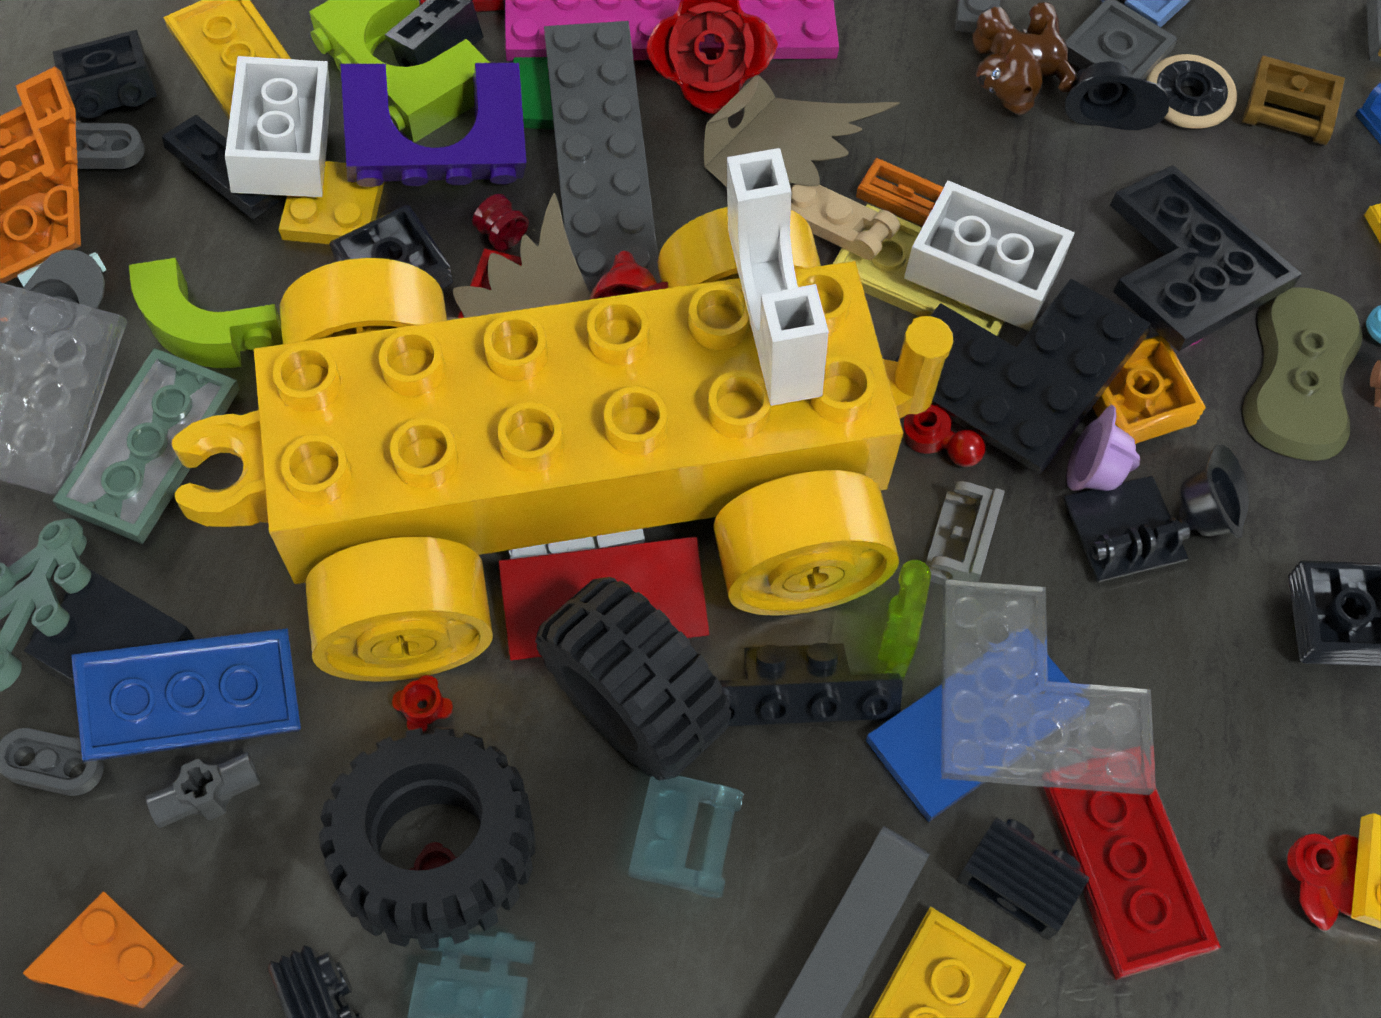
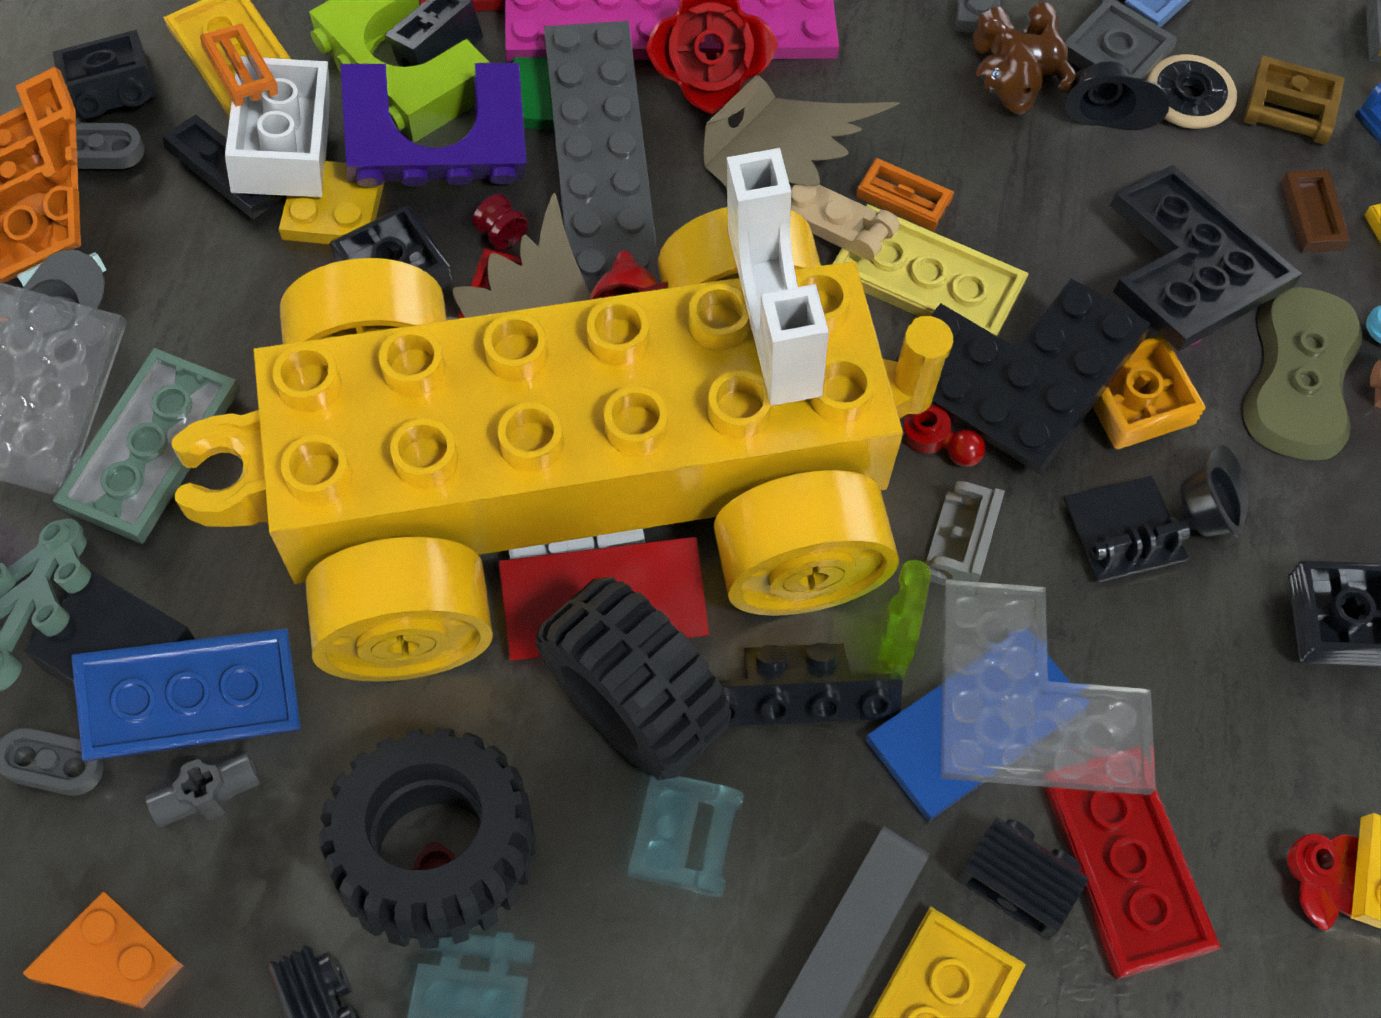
(195, 333): lime arch -> none
(248, 87): none -> orange tile
(422, 690): red plate -> none
(988, 255): white brick -> none
(1102, 455): lavender piece -> none
(1315, 211): none -> reddish brown tile

